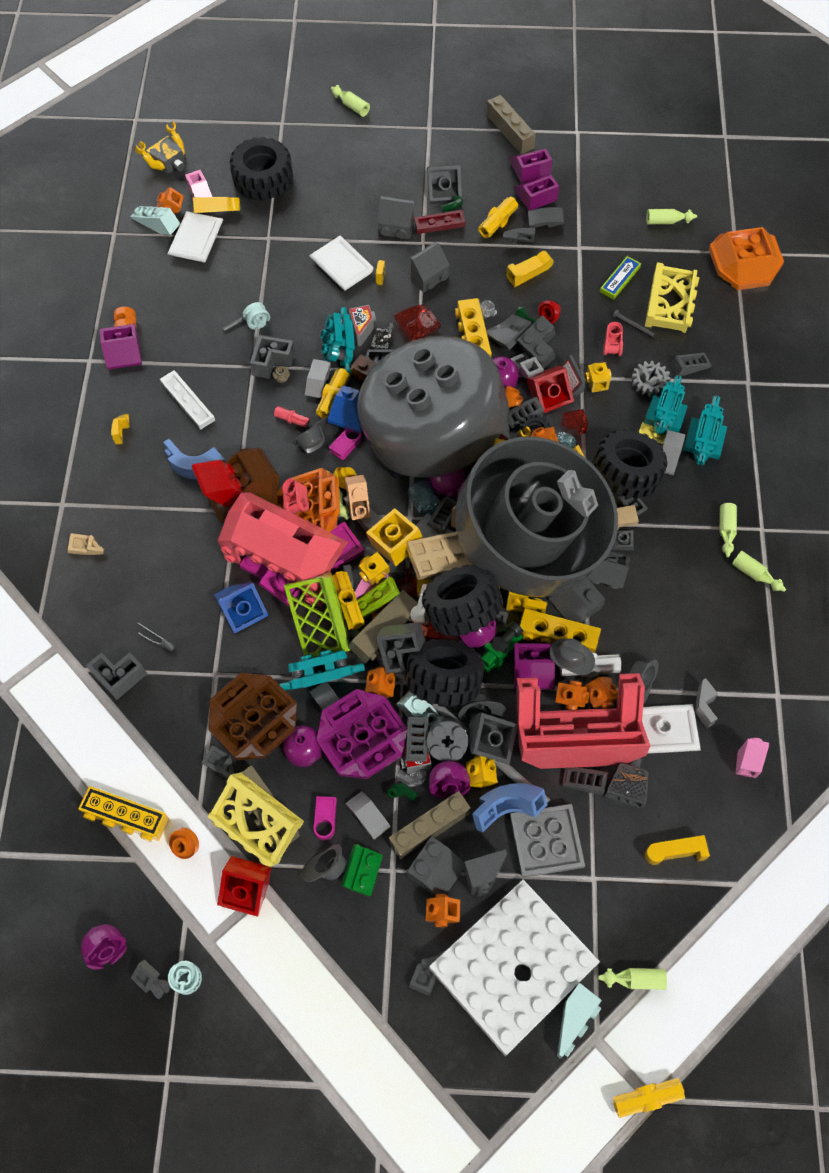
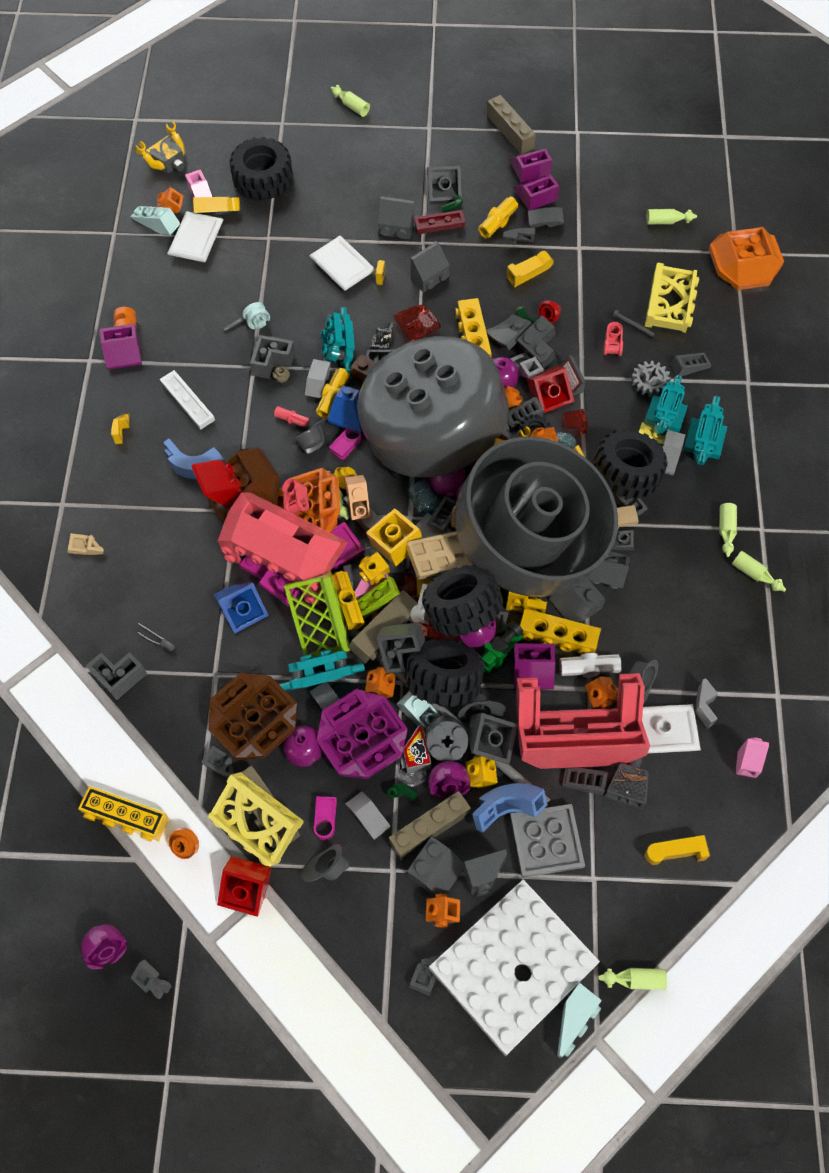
(184, 977): light aqua wheel -> none
(361, 870): green plate -> none
(362, 322): slope -> none
(421, 722): dark grey slope -> none
(488, 309): clear plate -> none
(572, 656): dark grey piece -> none
(572, 695): orange brick -> none
(578, 497): light grey slope -> none
(598, 377): yellow brick -> none
(620, 277): tile -> none
(648, 1098): yellow piece -> none

